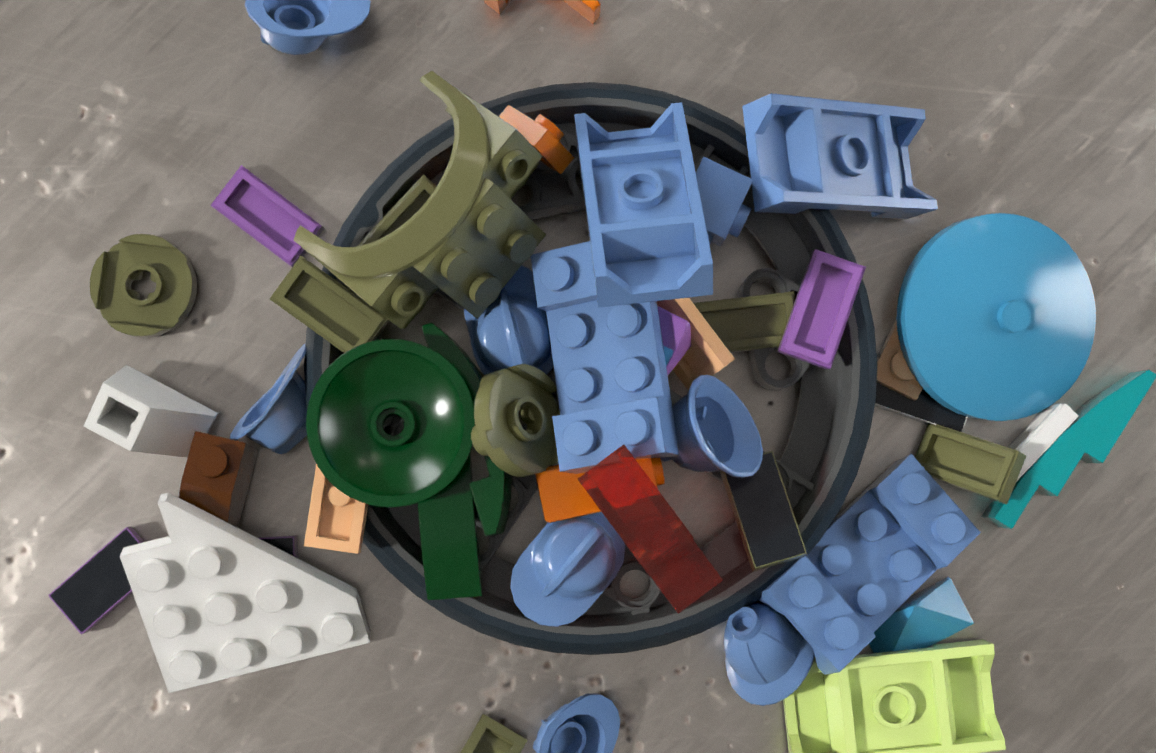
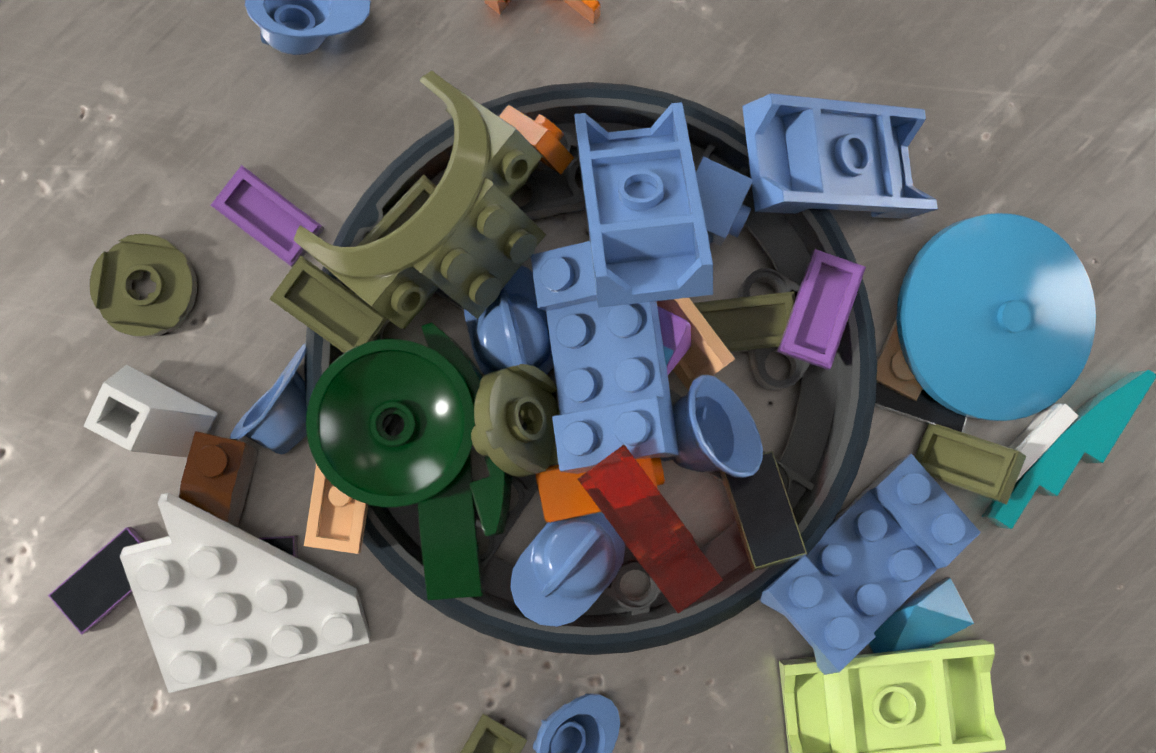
(765, 655): medium blue hat -> none

